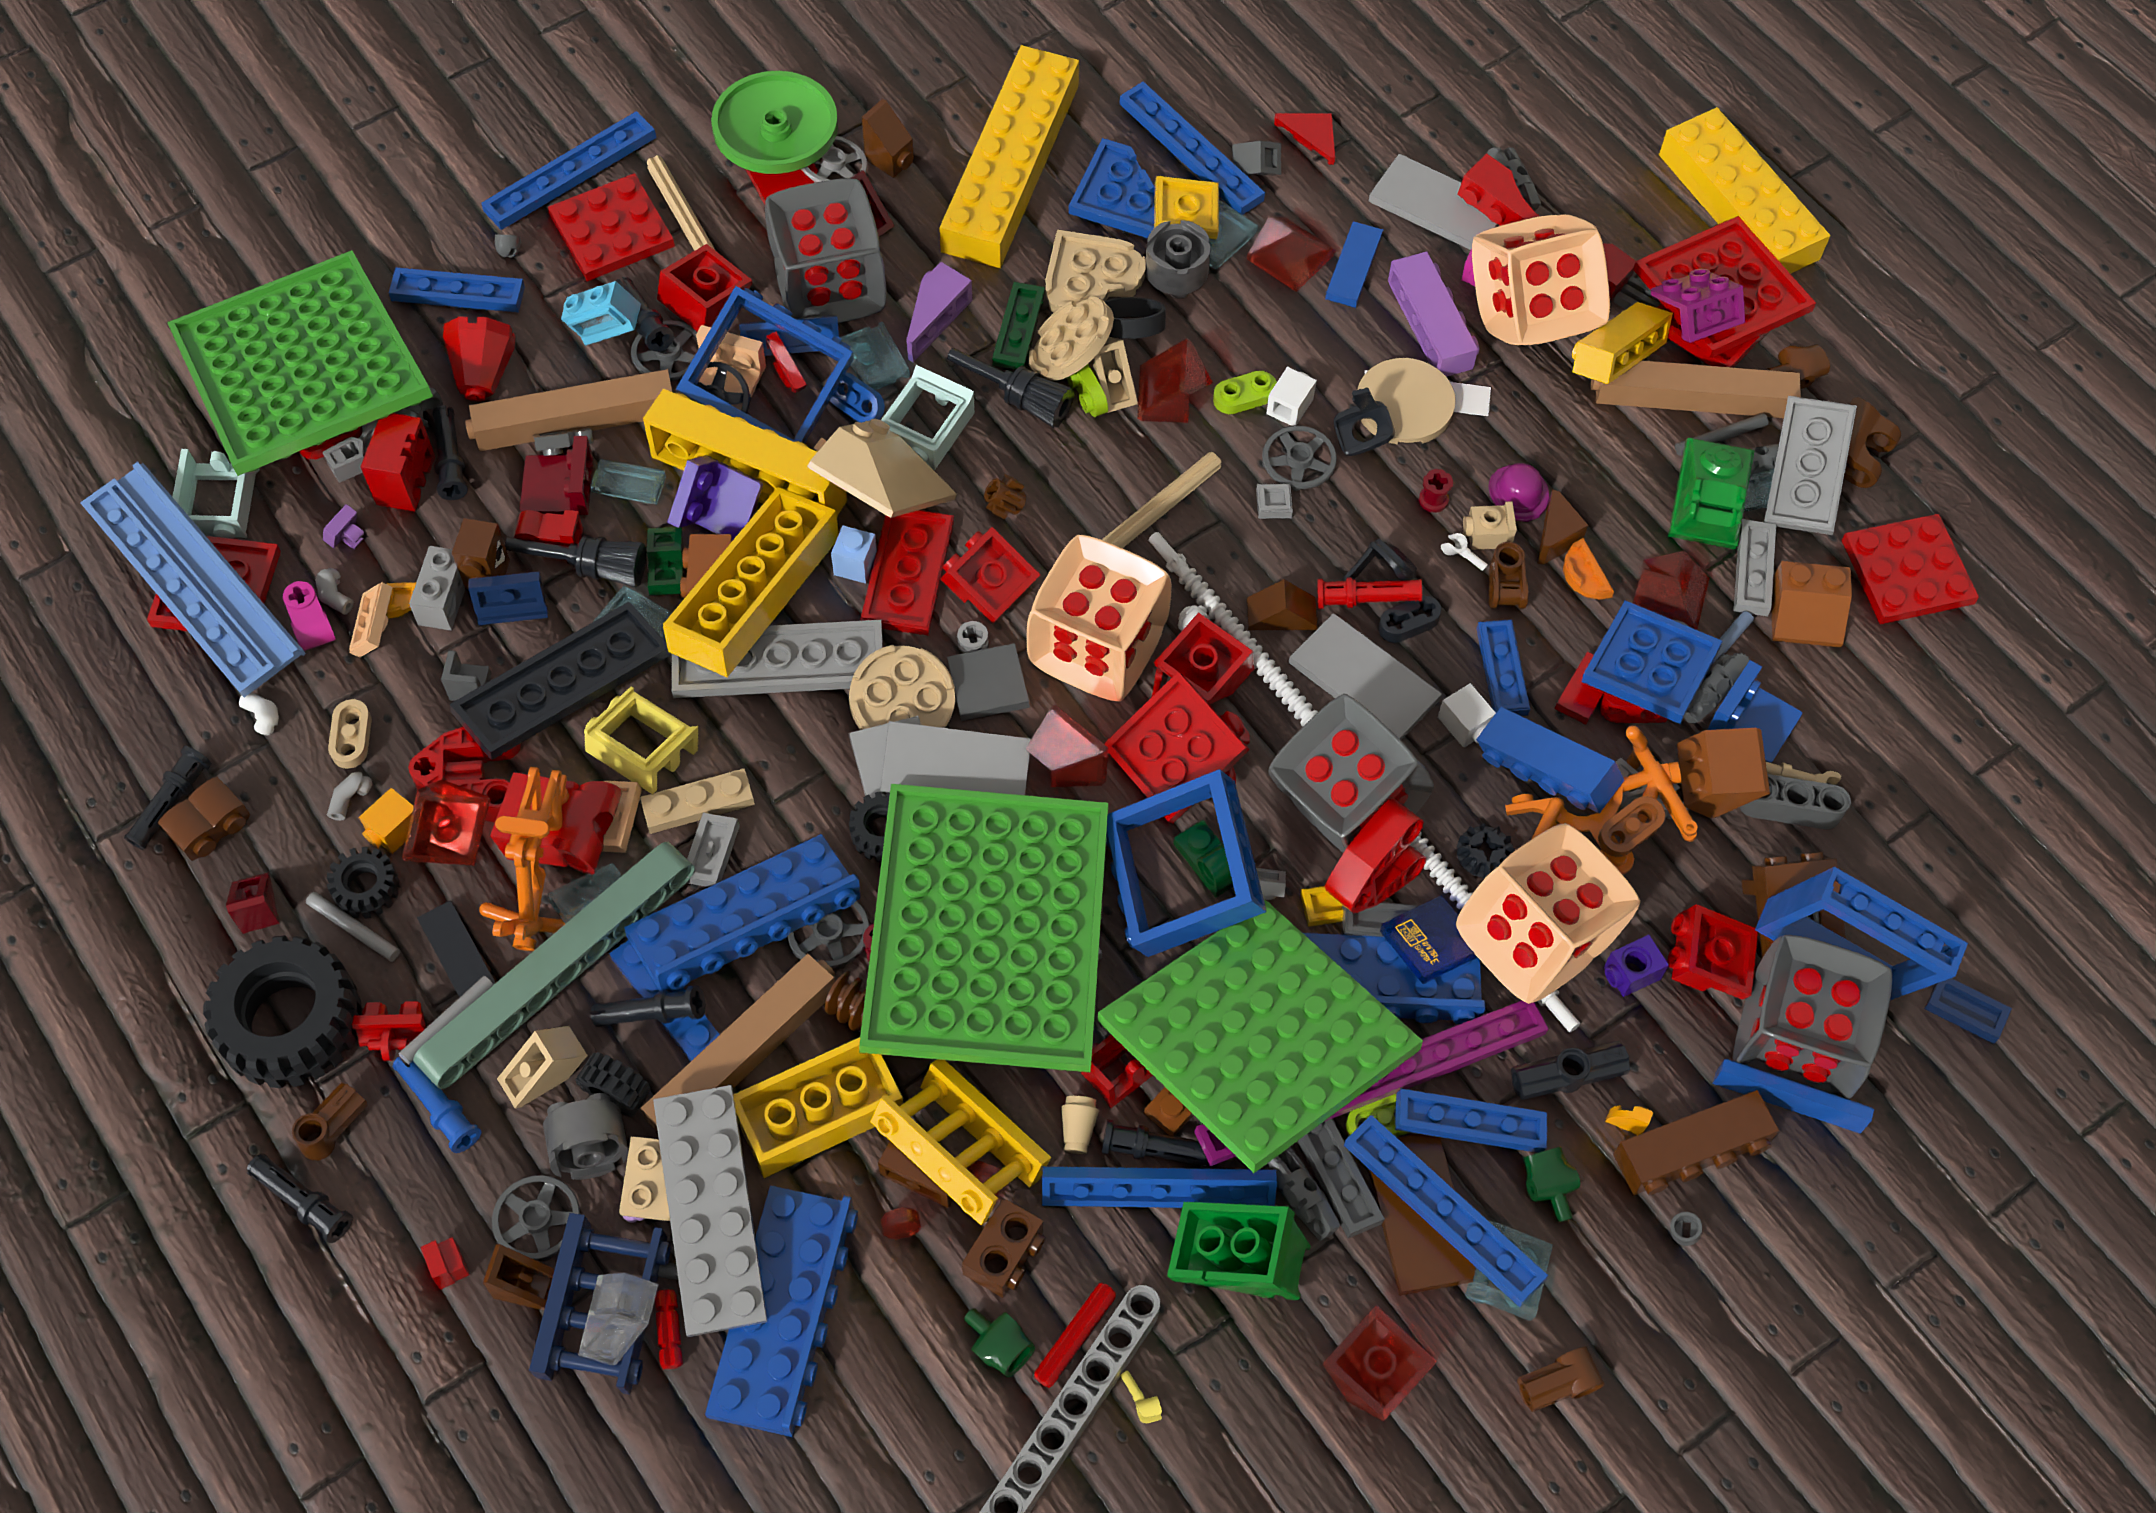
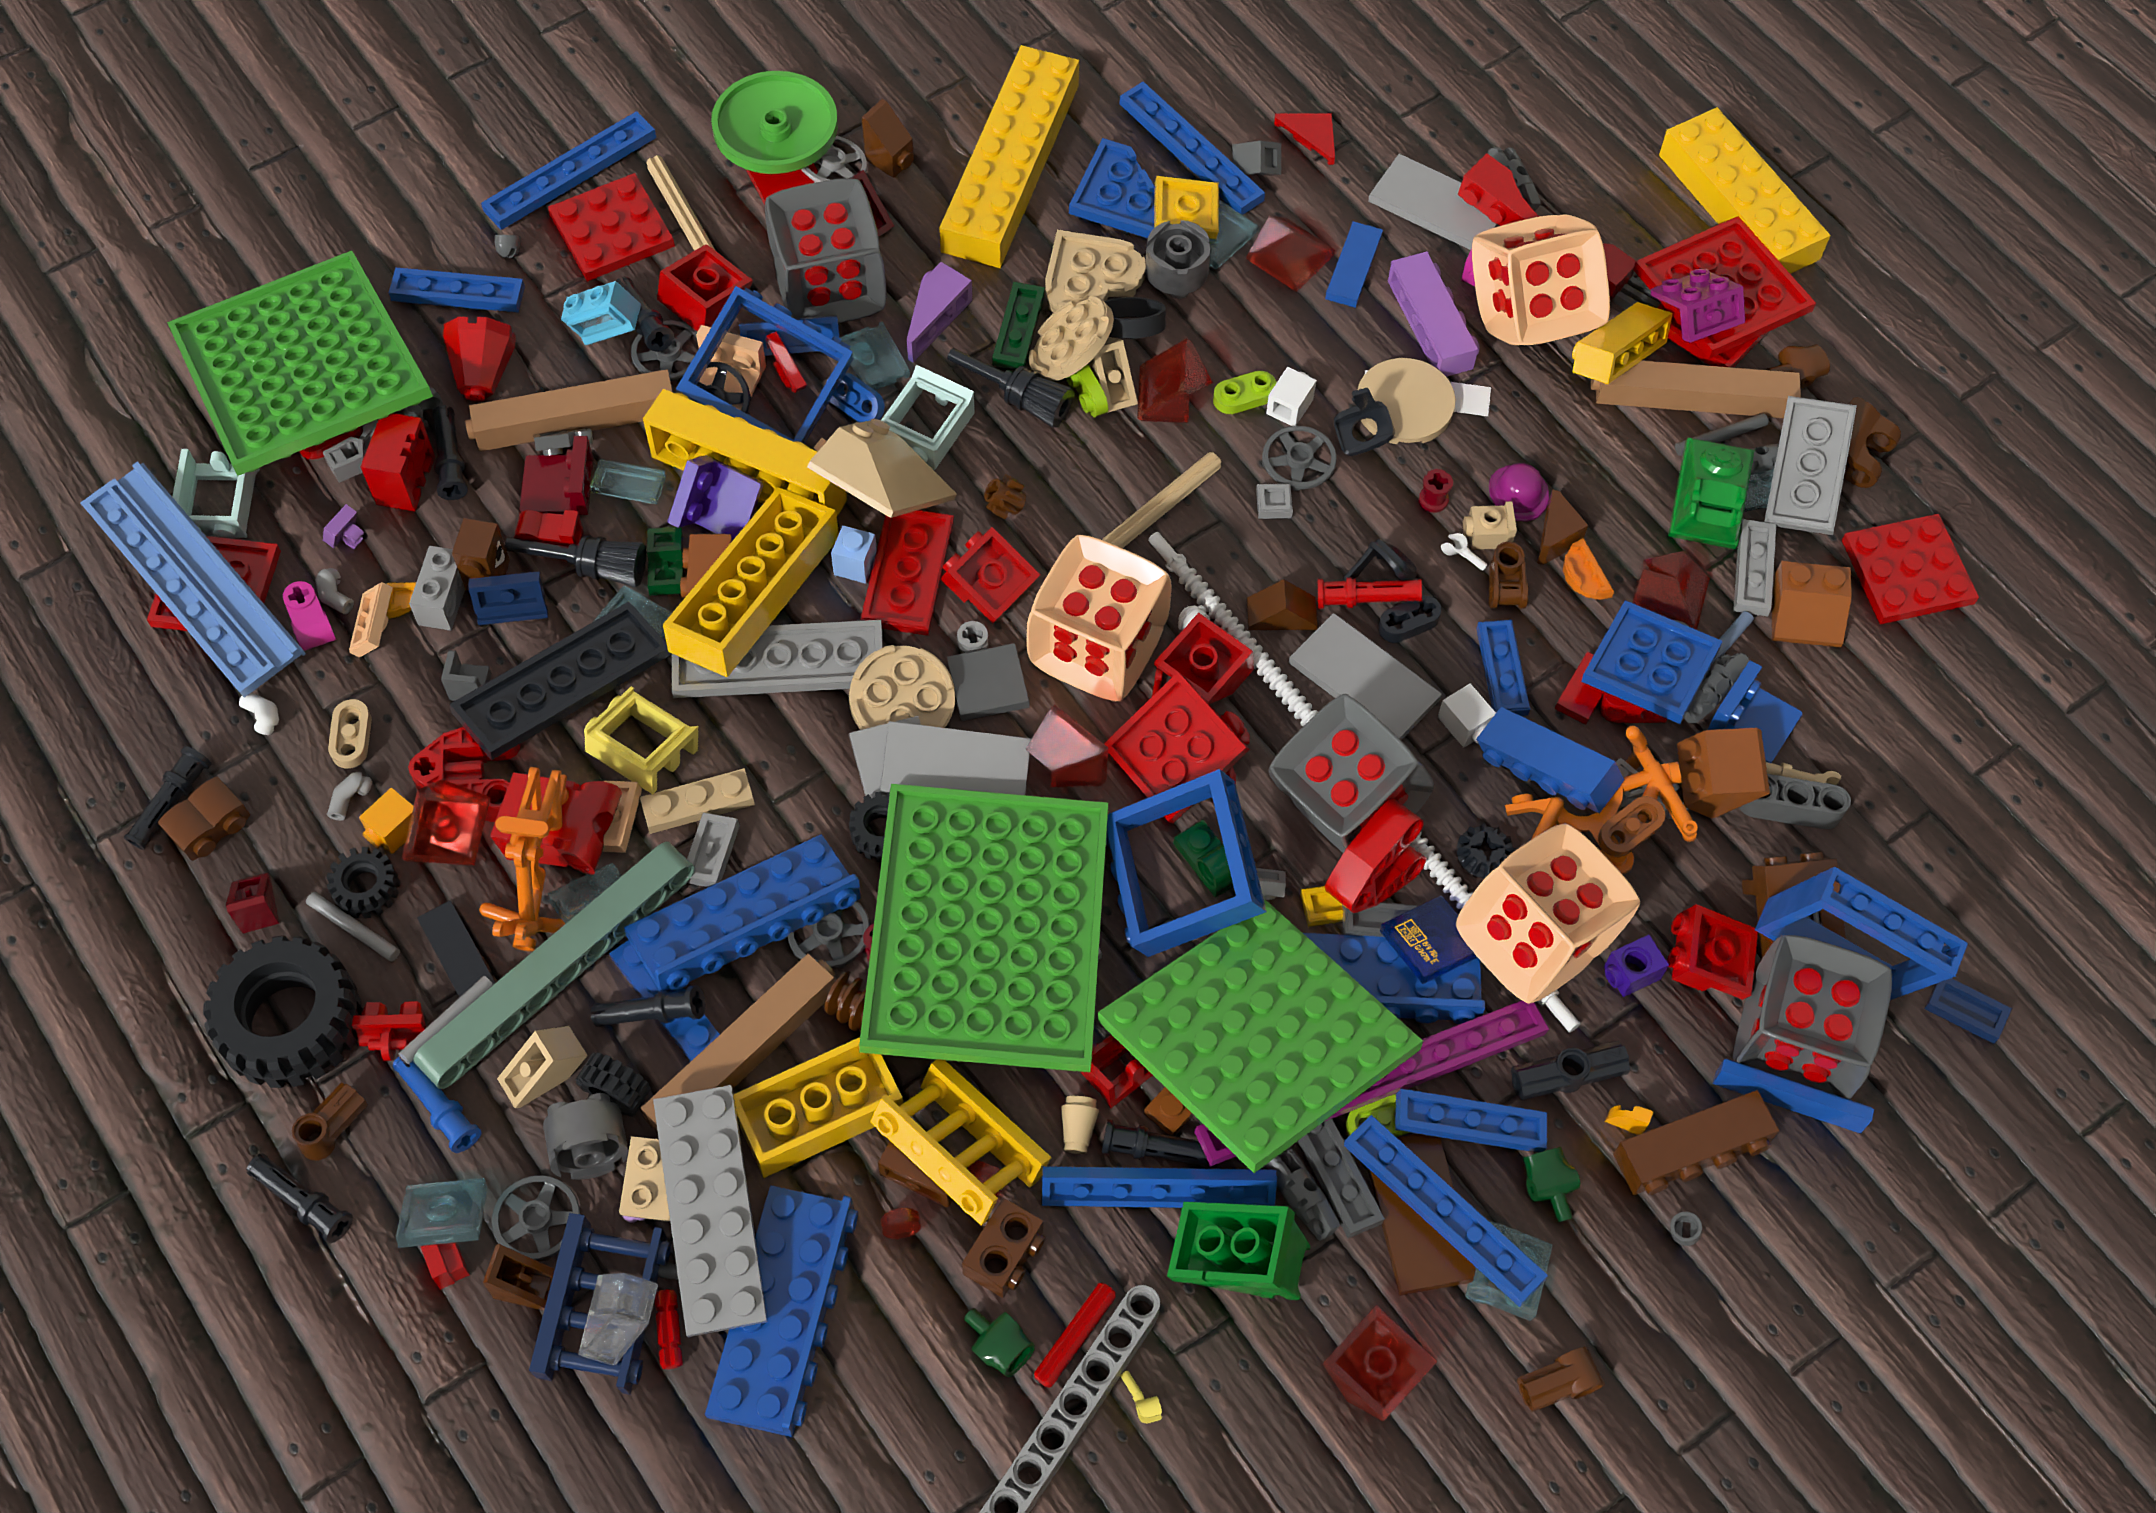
(441, 1212): none -> clear light blue tile

